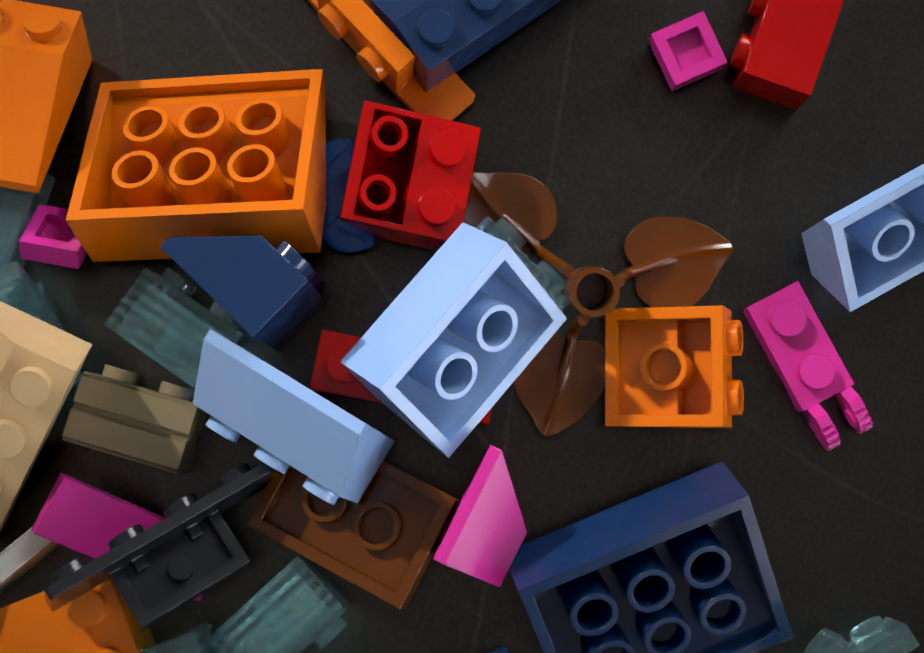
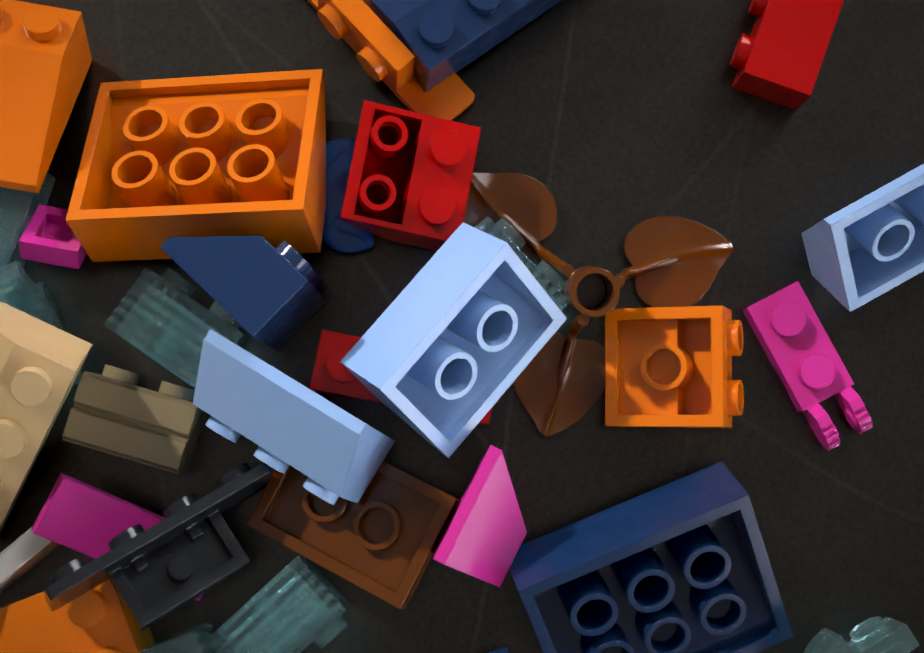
(687, 51): dark pink plate -> none

